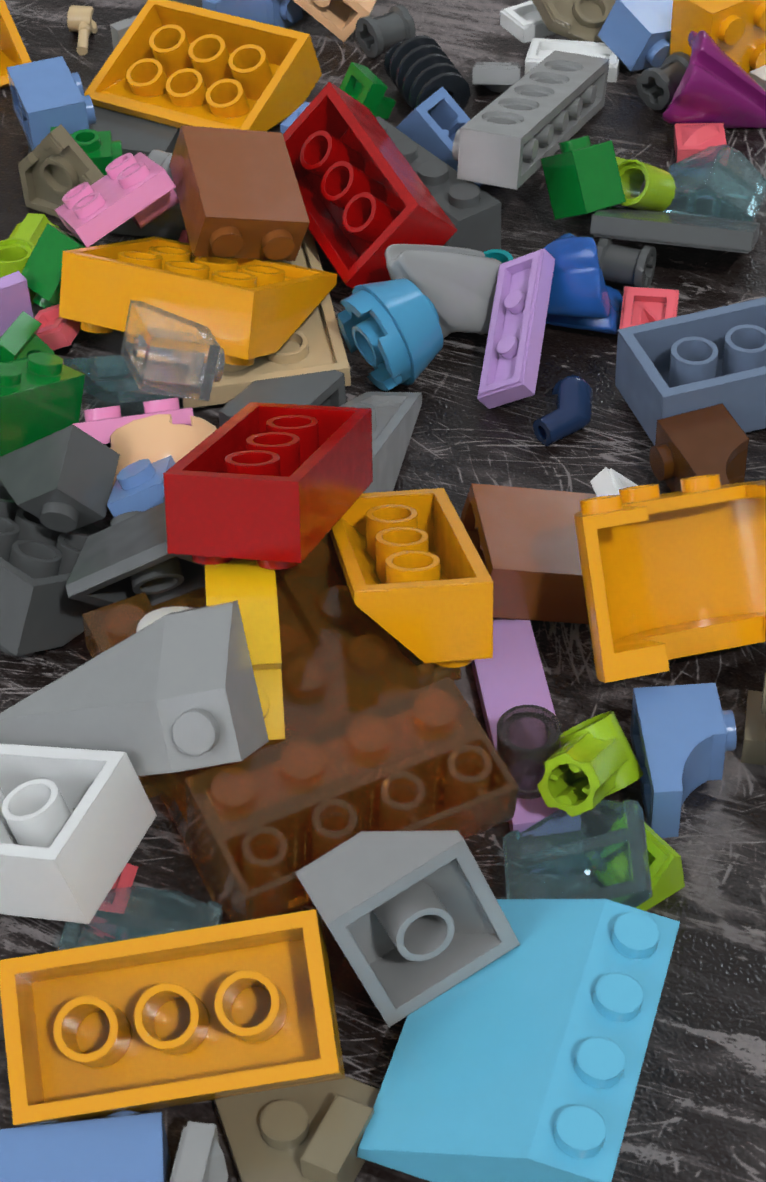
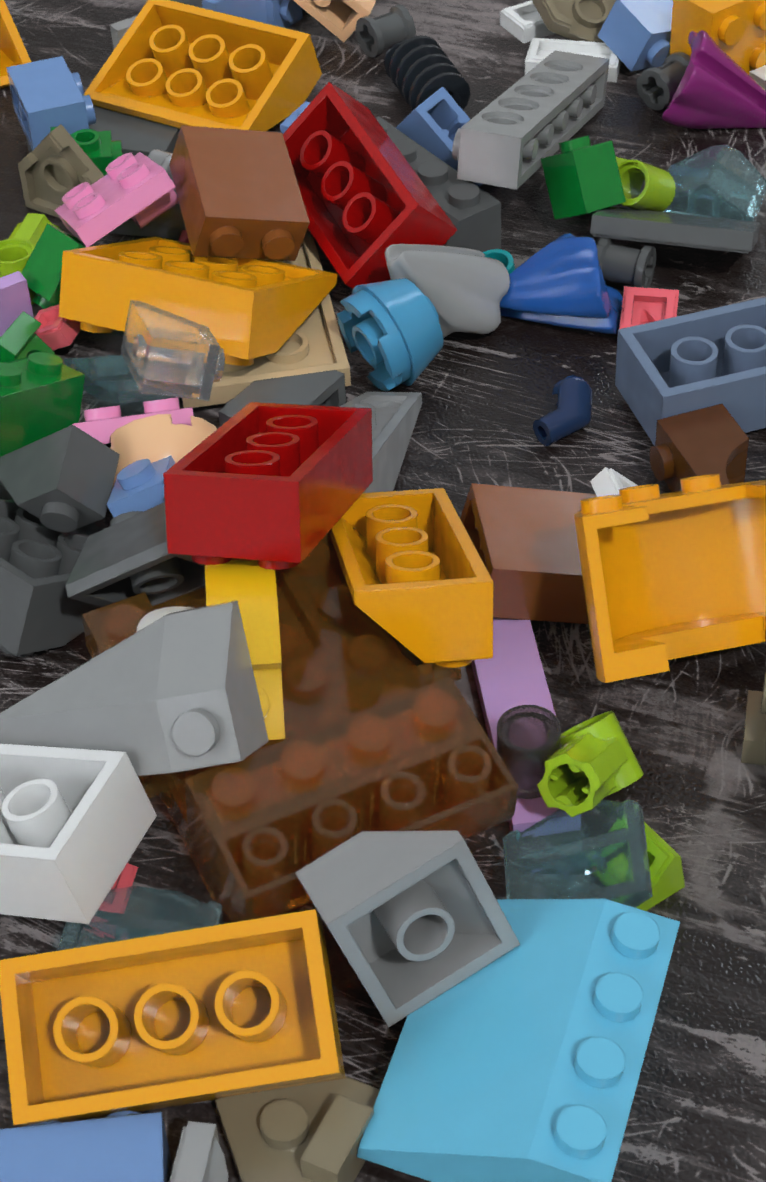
(80, 21): tan hand -> none
(368, 90): green tile -> none
(496, 75): light grey tile -> none
(516, 329): lavender tile -> none
(679, 744): medium blue arch -> none
(695, 137): coral tile -> none

